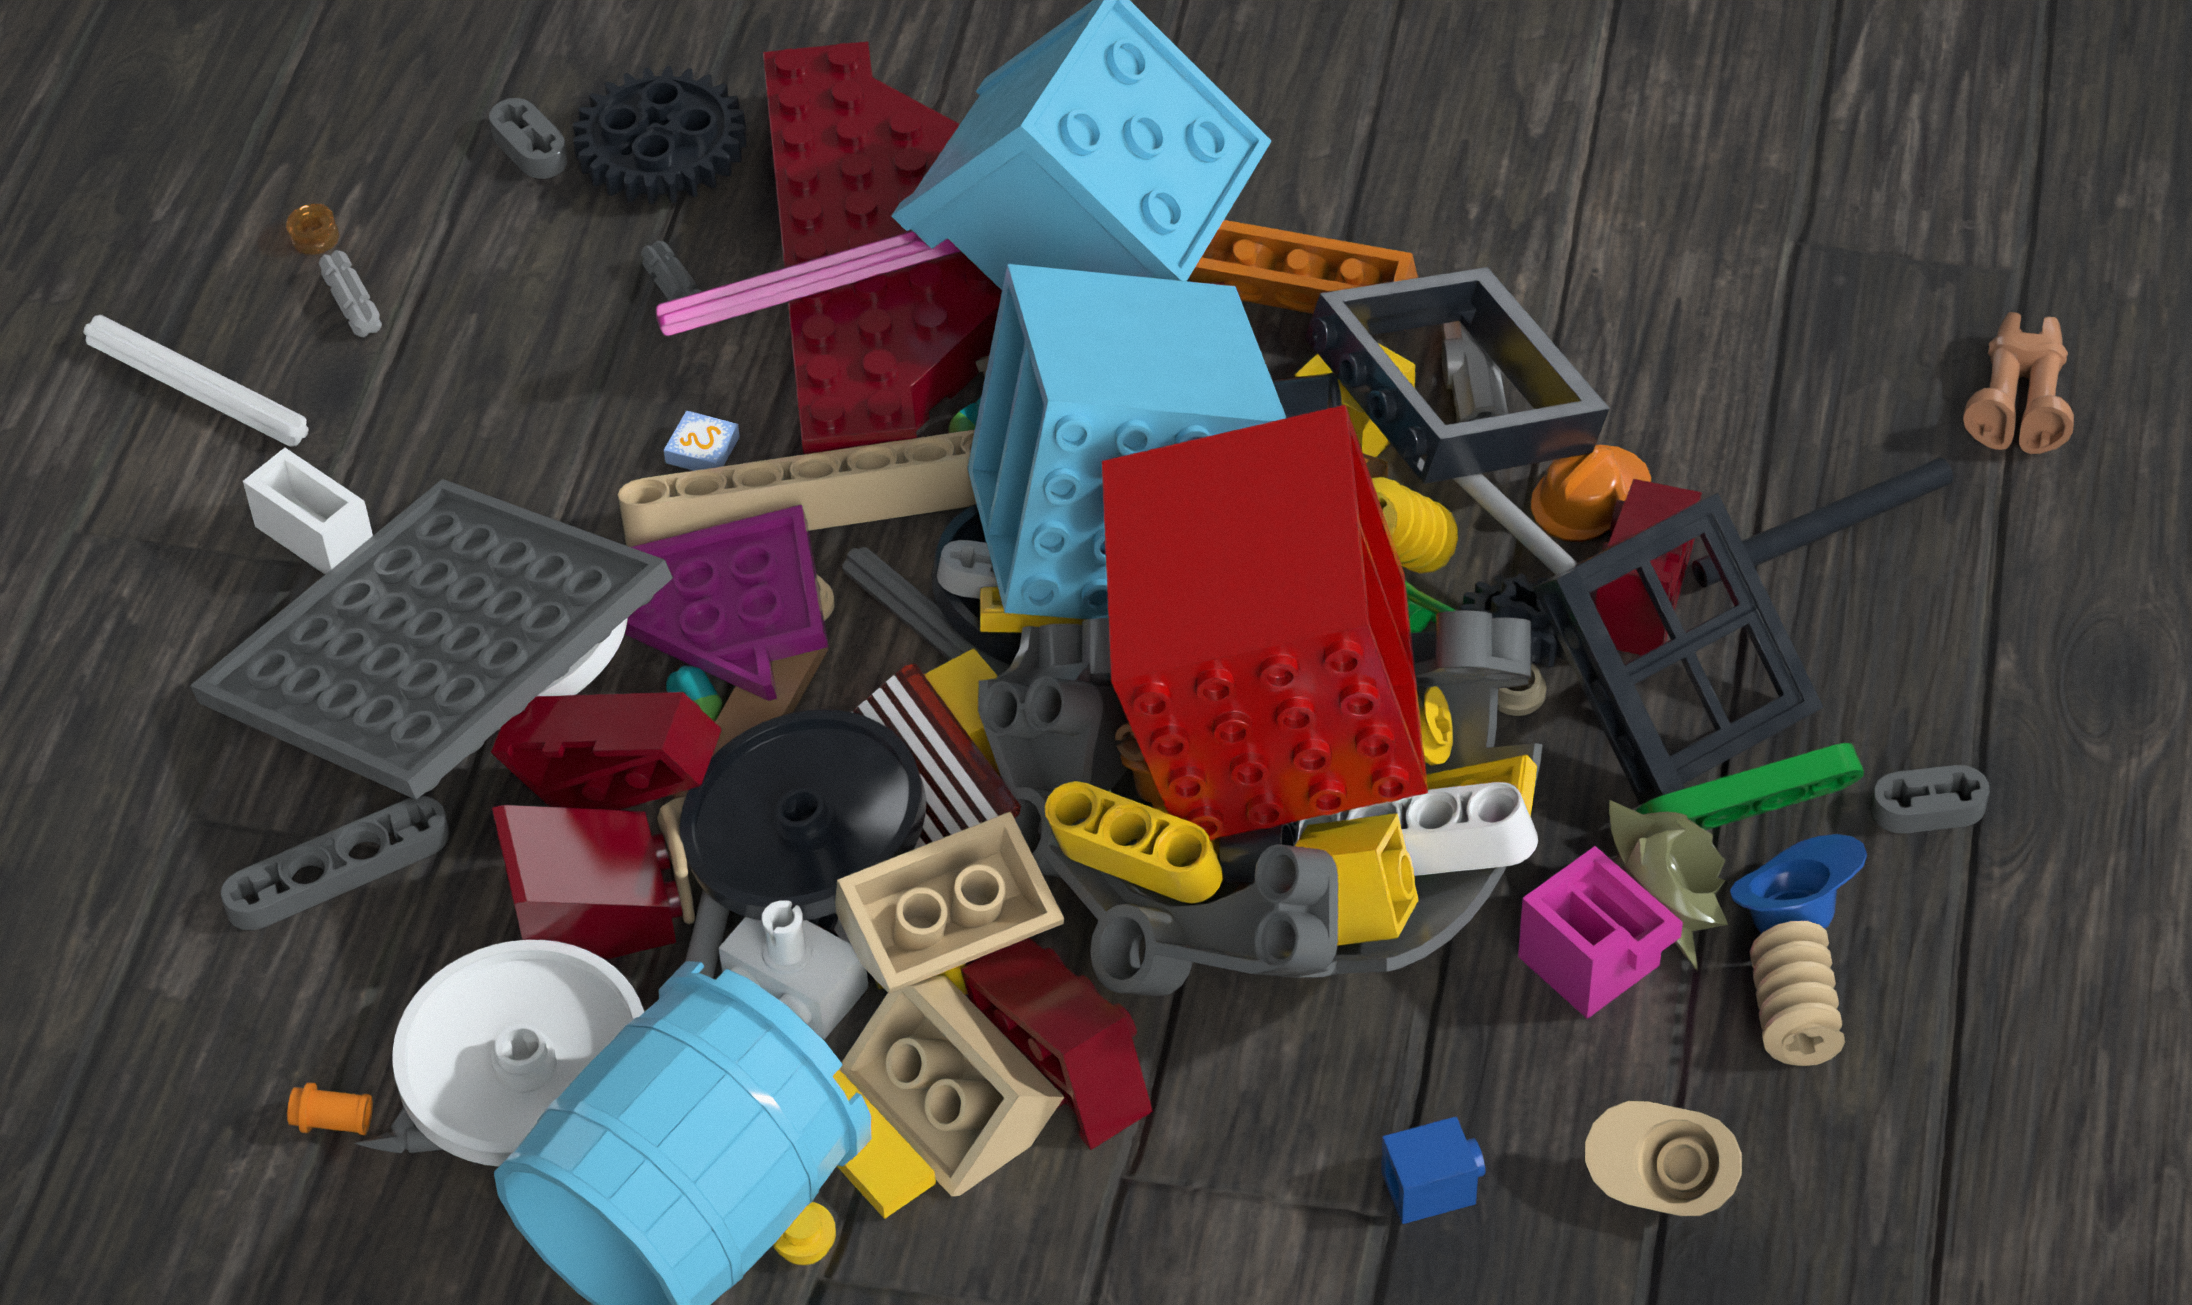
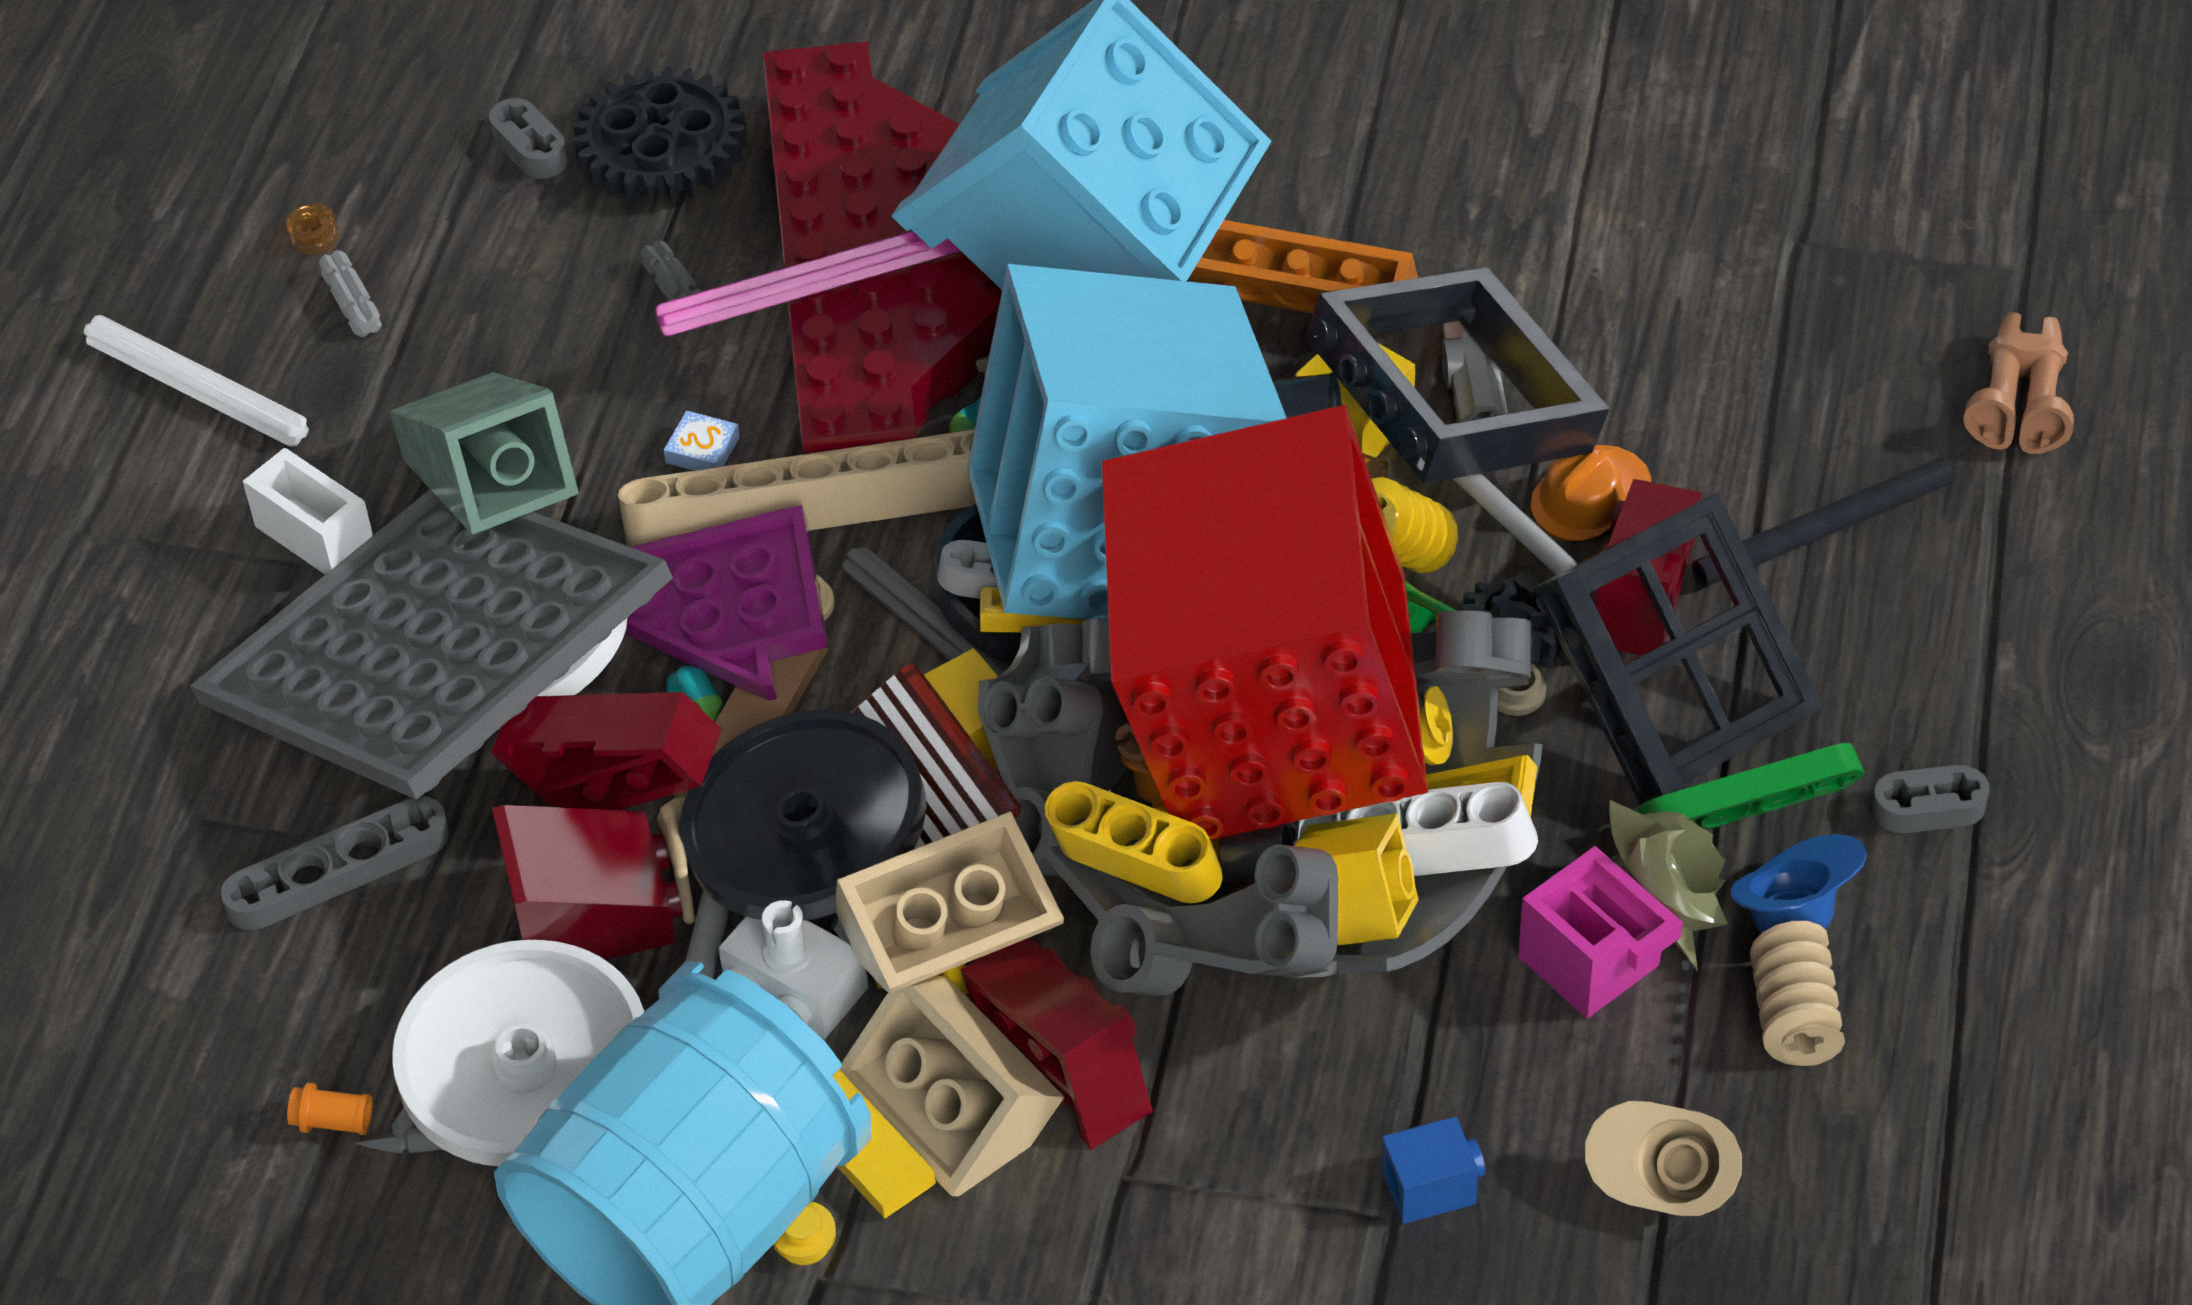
(488, 449): none -> sand green slope

